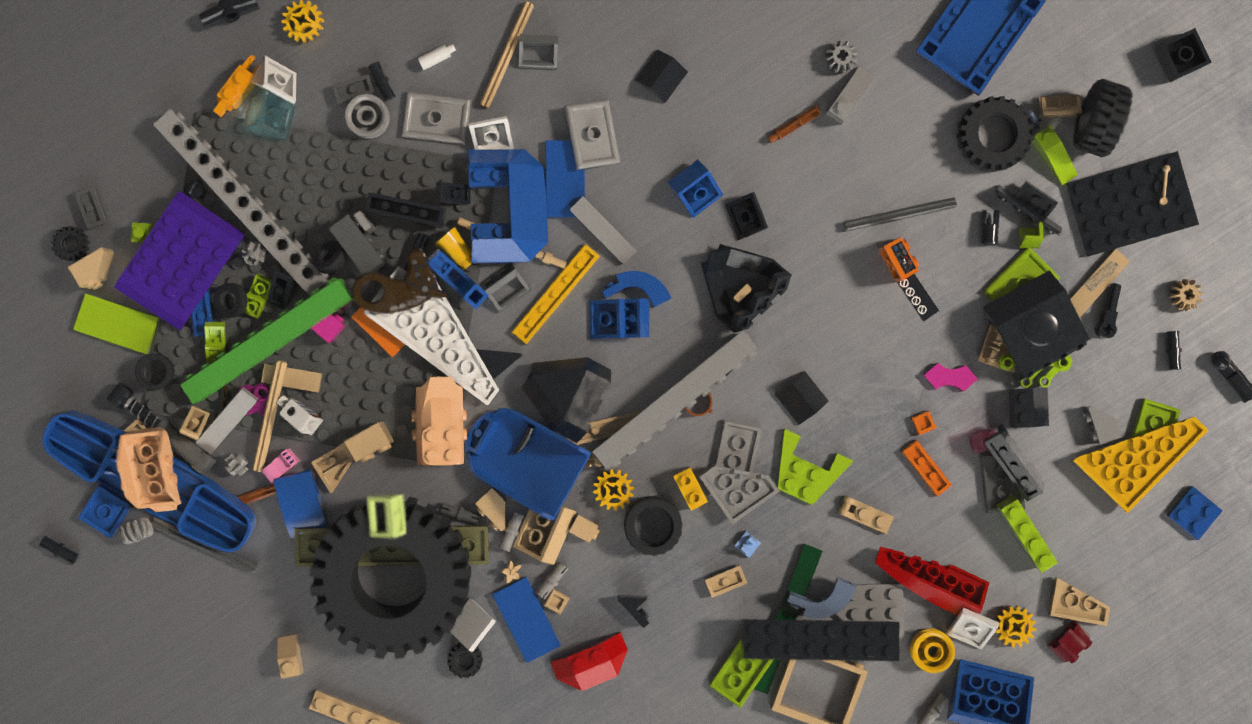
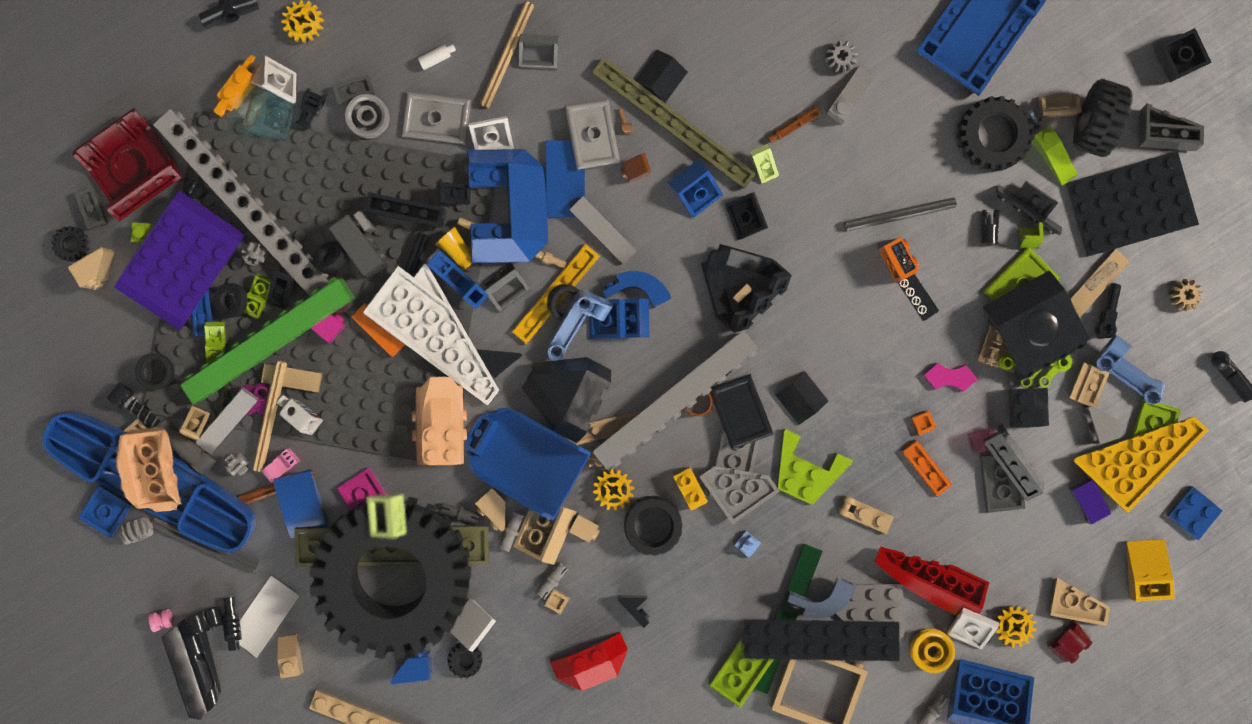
(59, 550): black pin -> none
(116, 323): lime tile -> none
(128, 163): none -> dark red panel
(160, 620): none -> bright pink wheel
(184, 647): none -> black panel
(231, 624): none -> black hinge
(265, 615): none -> white sticker
(310, 108): none -> black connector
(333, 465): tan wing -> none
(359, 487): none -> dark pink tile
(369, 441): tan brick -> none
(381, 81): black pin -> none
(401, 295): dark brown animal -> none
(415, 669): none -> blue slope
(510, 572): tan plant -> none
(526, 619): blue tile -> none
(528, 434): black helmet -> none
(555, 293): none -> black tyre
(573, 319): none -> medium blue piece
(626, 127): none -> medium nougat hand
(636, 168): none -> dark orange slope
(674, 123): none -> olive plate
(725, 581): tan plate -> none
(741, 411): none -> black piece
(764, 163): none -> yellowish green slope
(1027, 533): lime brick -> none
(1088, 385): none -> tan plate
(1091, 501): none -> dark purple panel
(1112, 360): none -> medium blue piece
(1149, 570): none -> yellow slope
(1166, 168): tan hinge -> none
(1167, 131): none -> dark grey wedge
(1174, 350): black pin -> none

